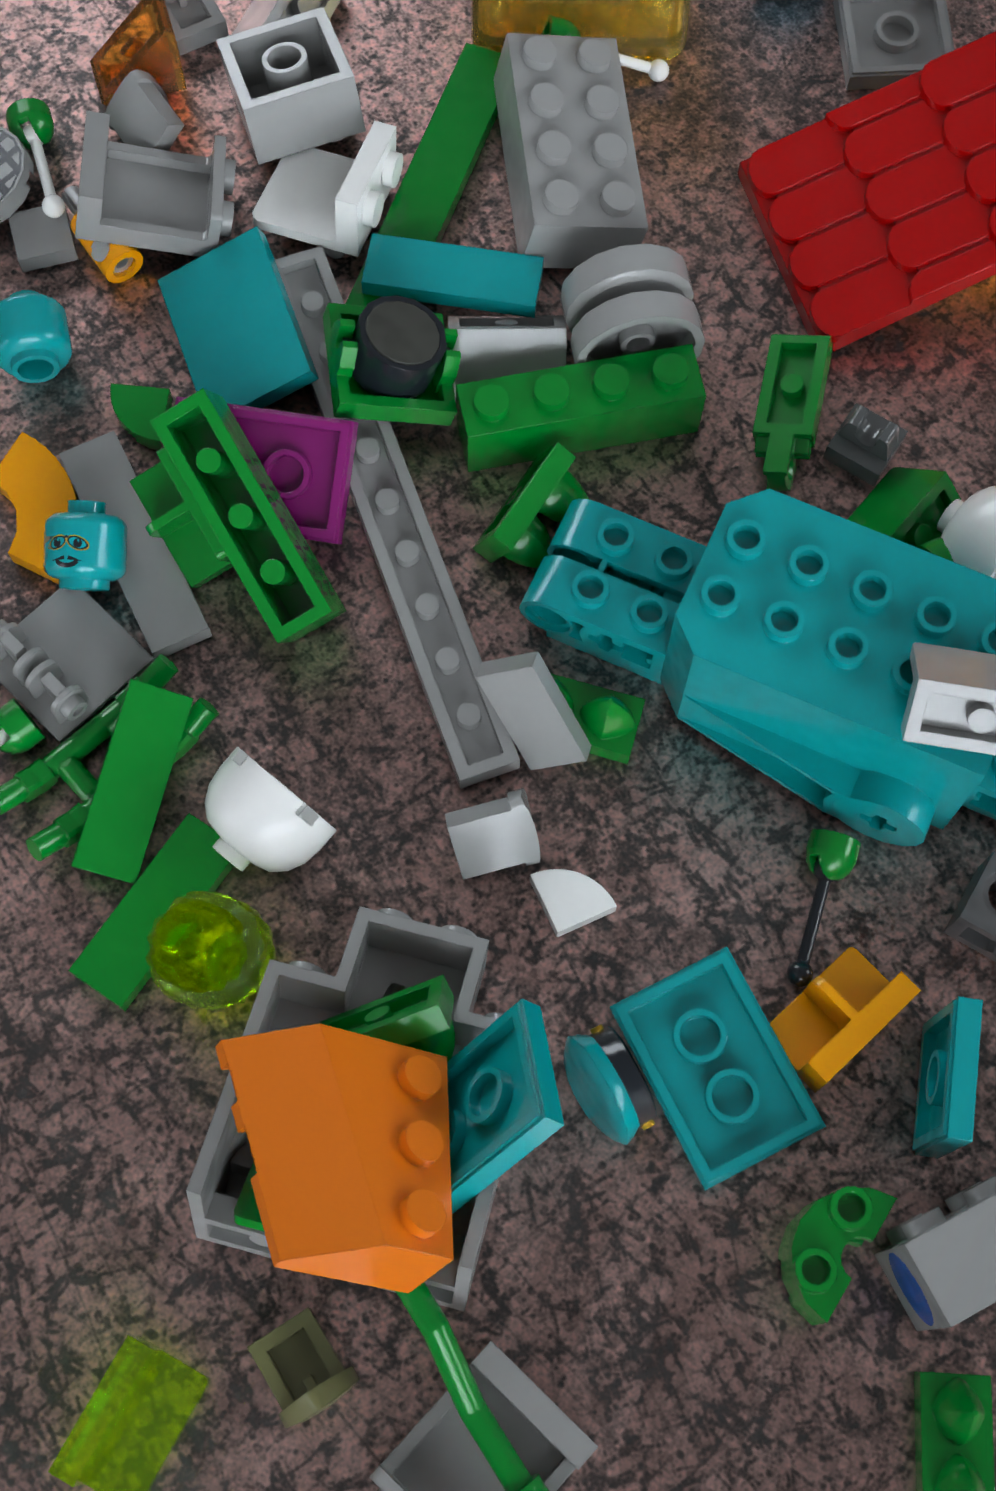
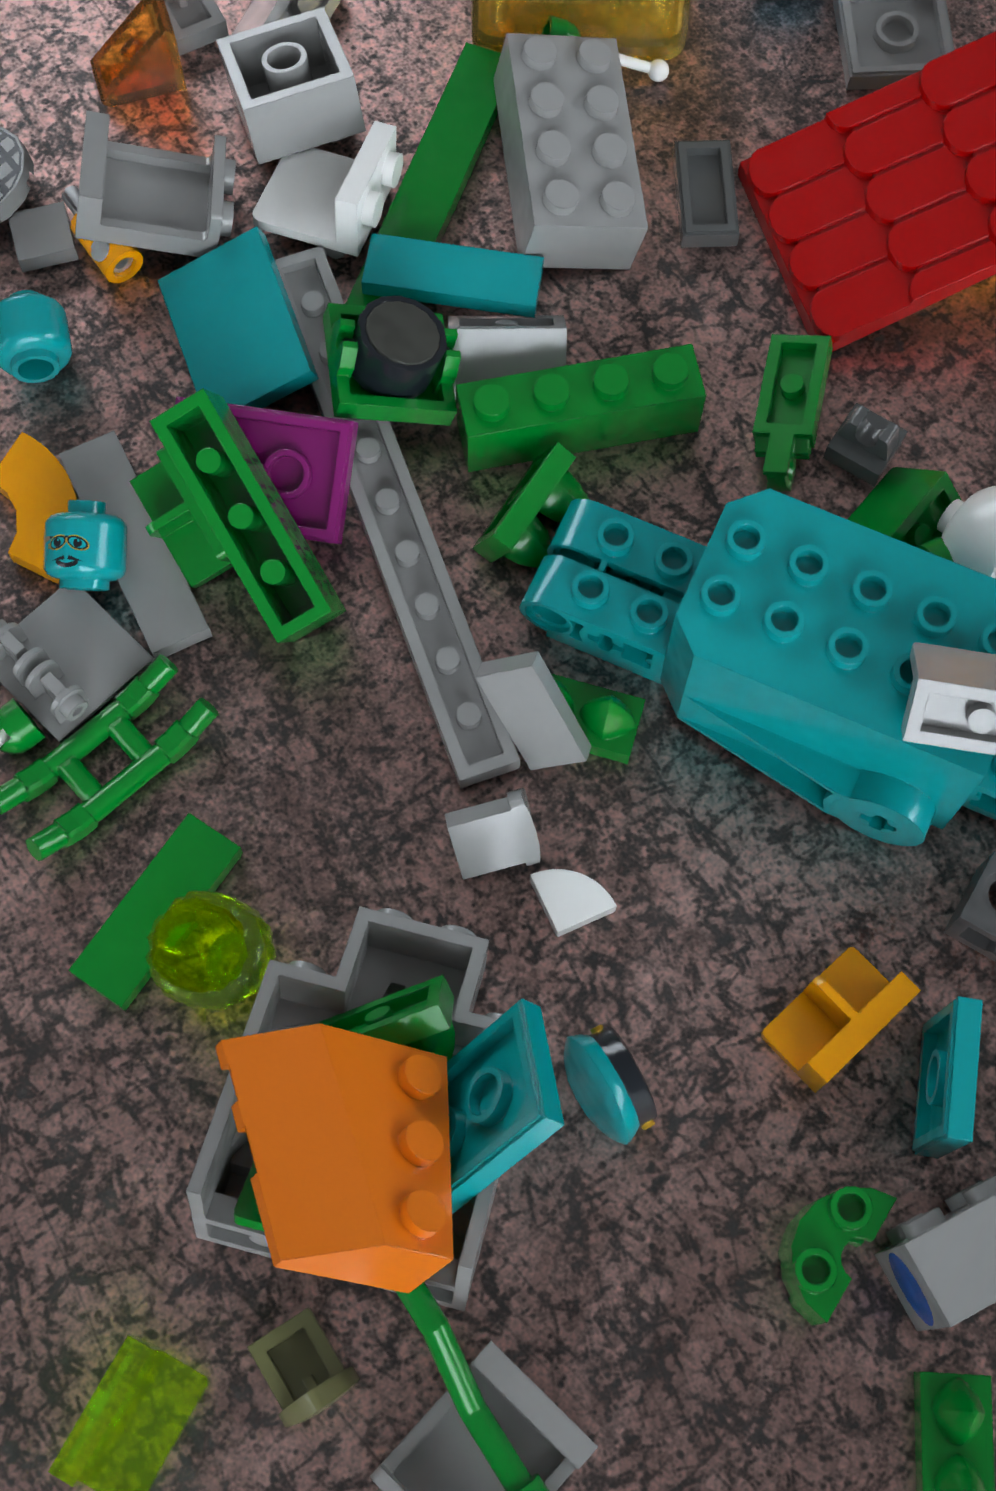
(33, 137): hinge -> none
(132, 781): green tile -> none
(136, 407): green tile -> none
(143, 113): light grey tile -> none
(261, 818): white cylinder -> none
(630, 303): light grey wheel -> none
(705, 194): none -> dark grey tile
(716, 1068): teal tile -> none
(830, 859): hinge -> none

